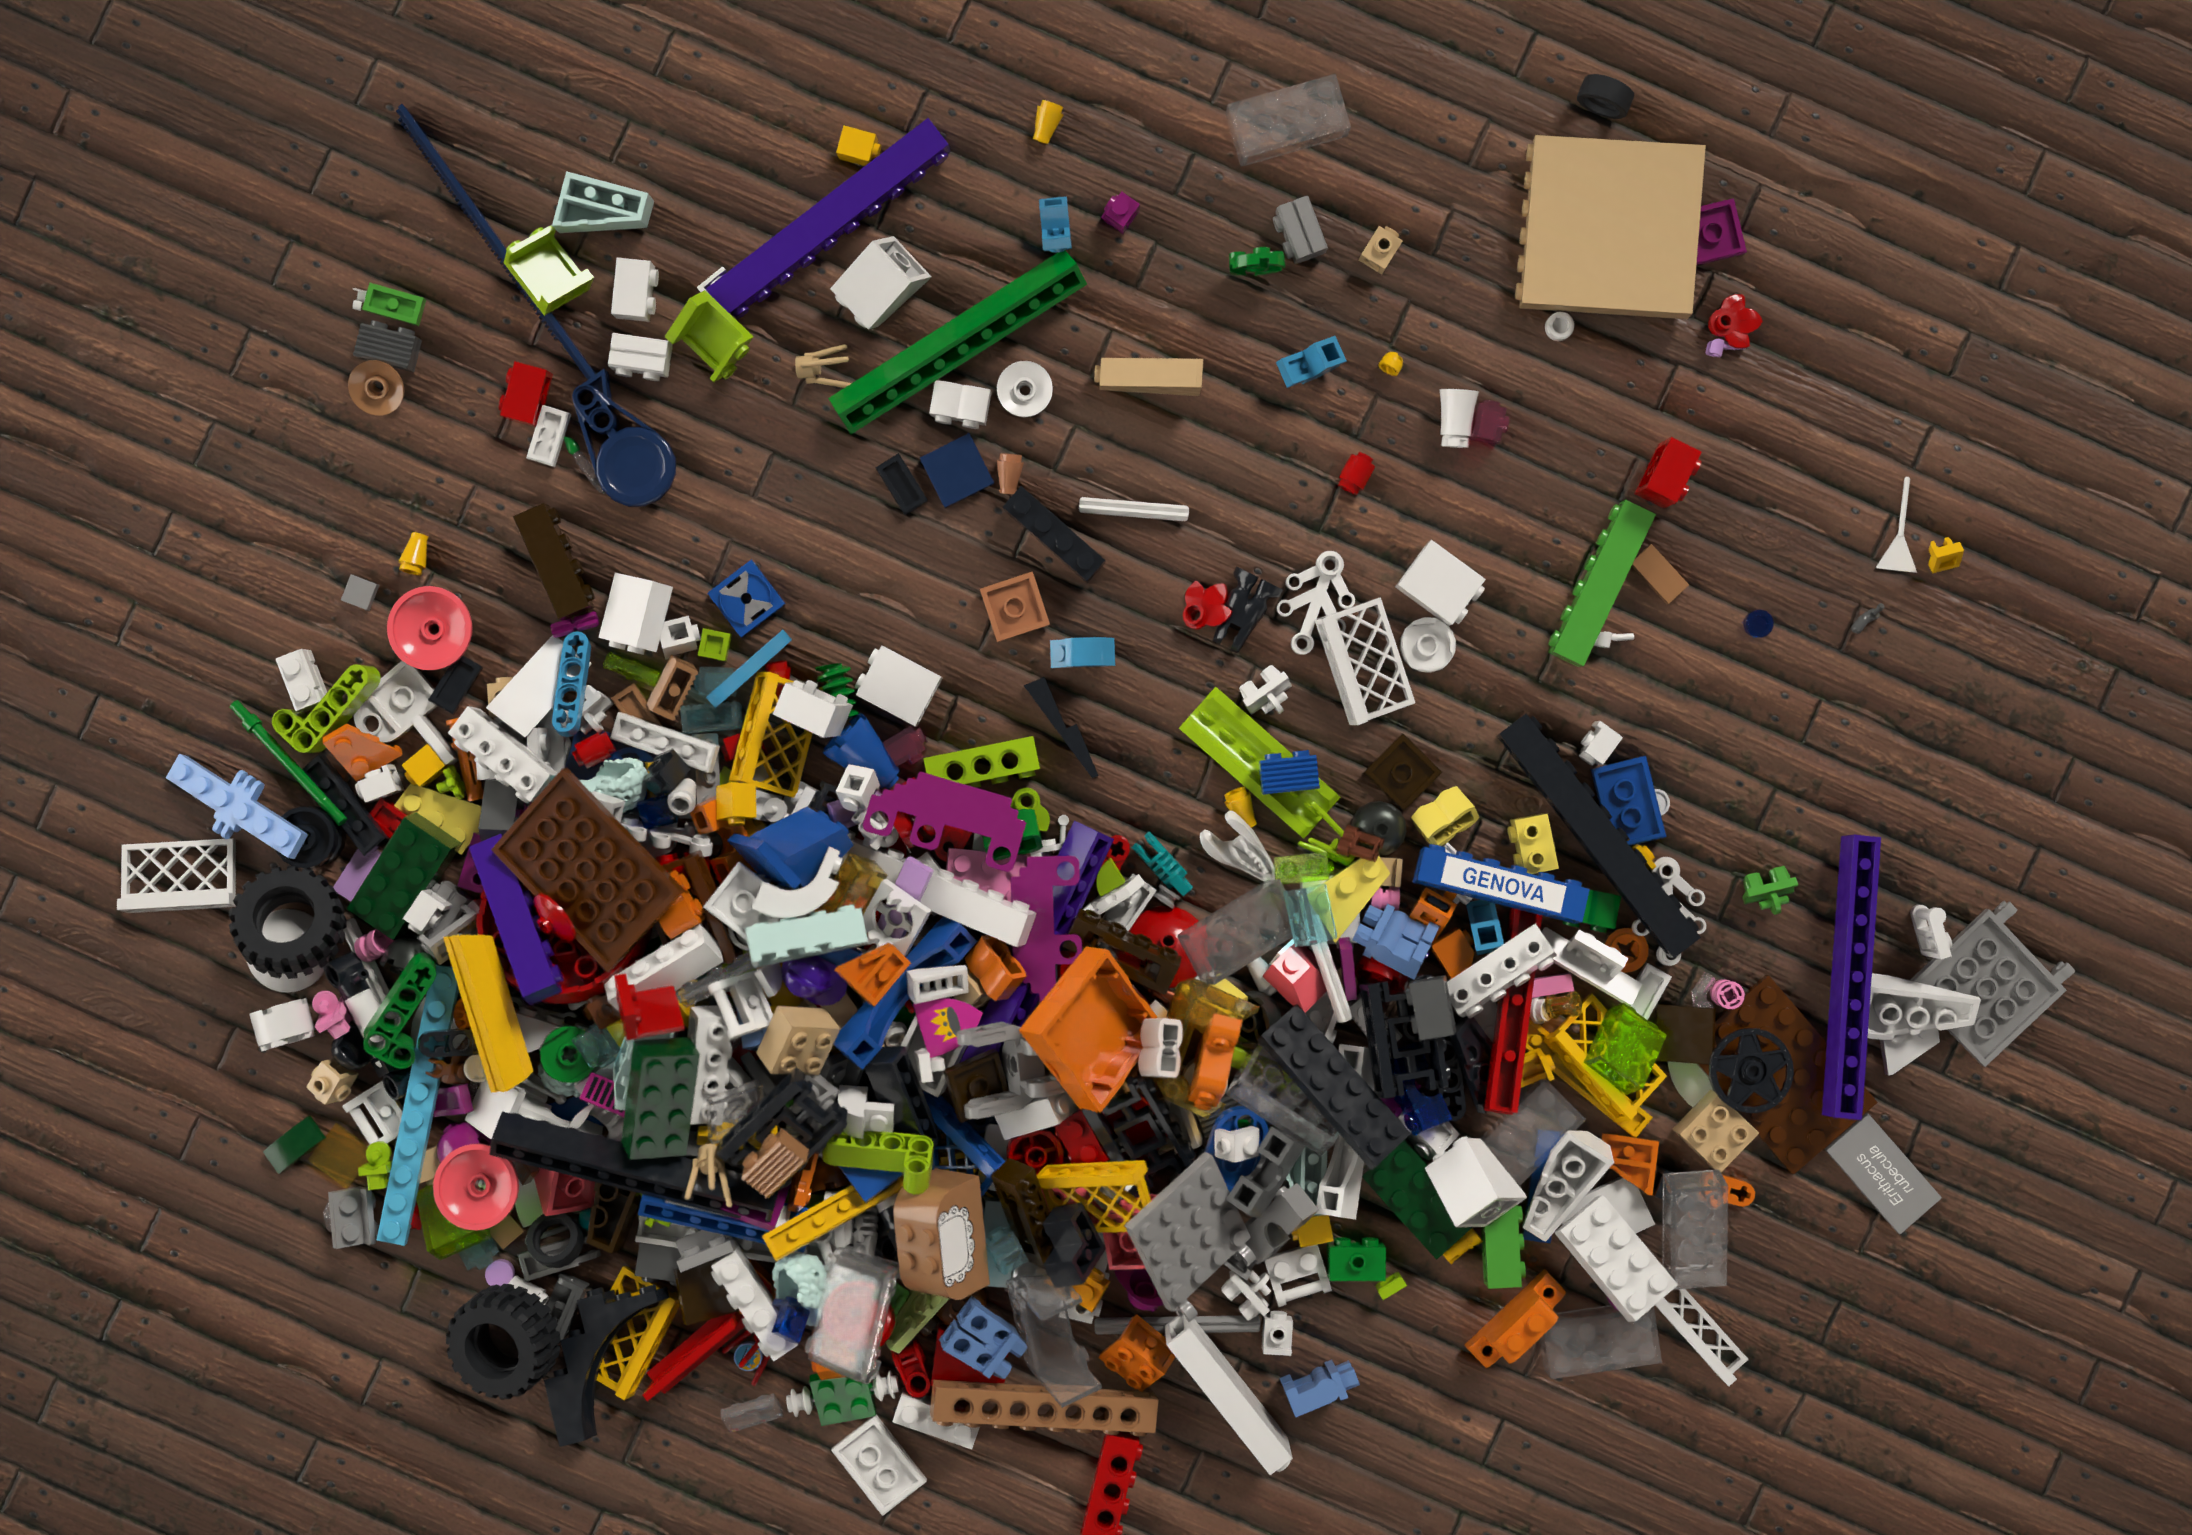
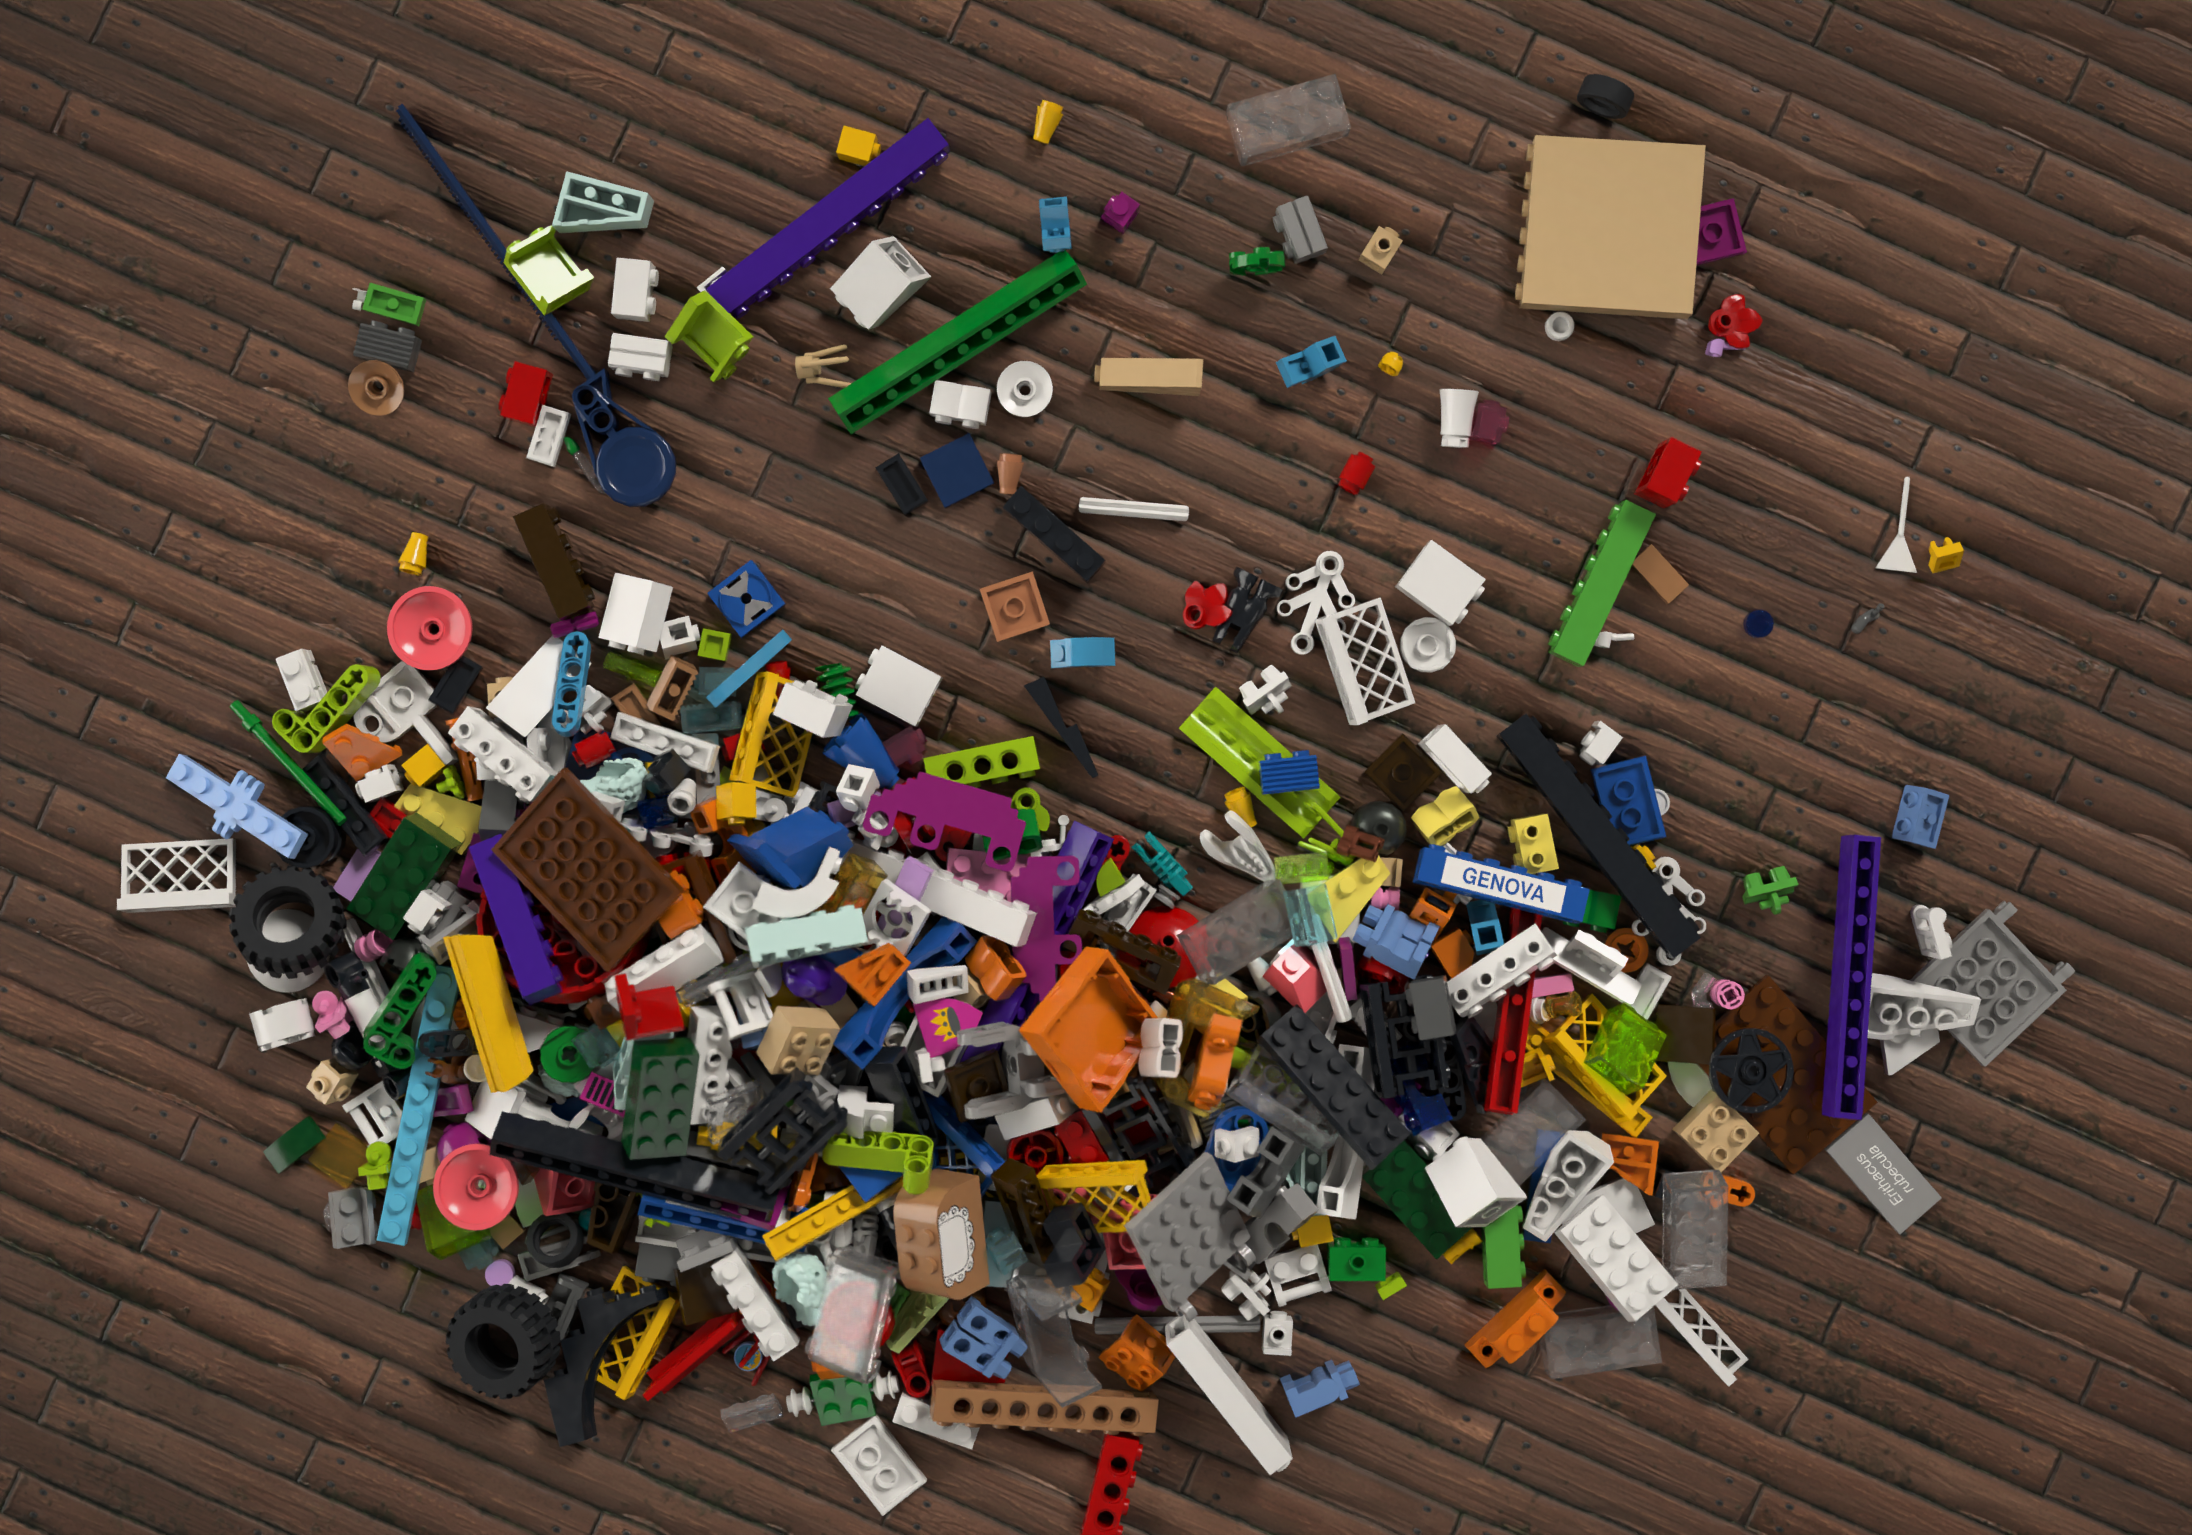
(360, 592): light grey tile -> none
(553, 918): red dish -> none
(709, 1164): tan plant -> none
(774, 1162): medium nougat brick -> none
(790, 1319): clear blue bracket -> none
(1455, 759): none -> white window
(1920, 816): none -> medium blue bracket

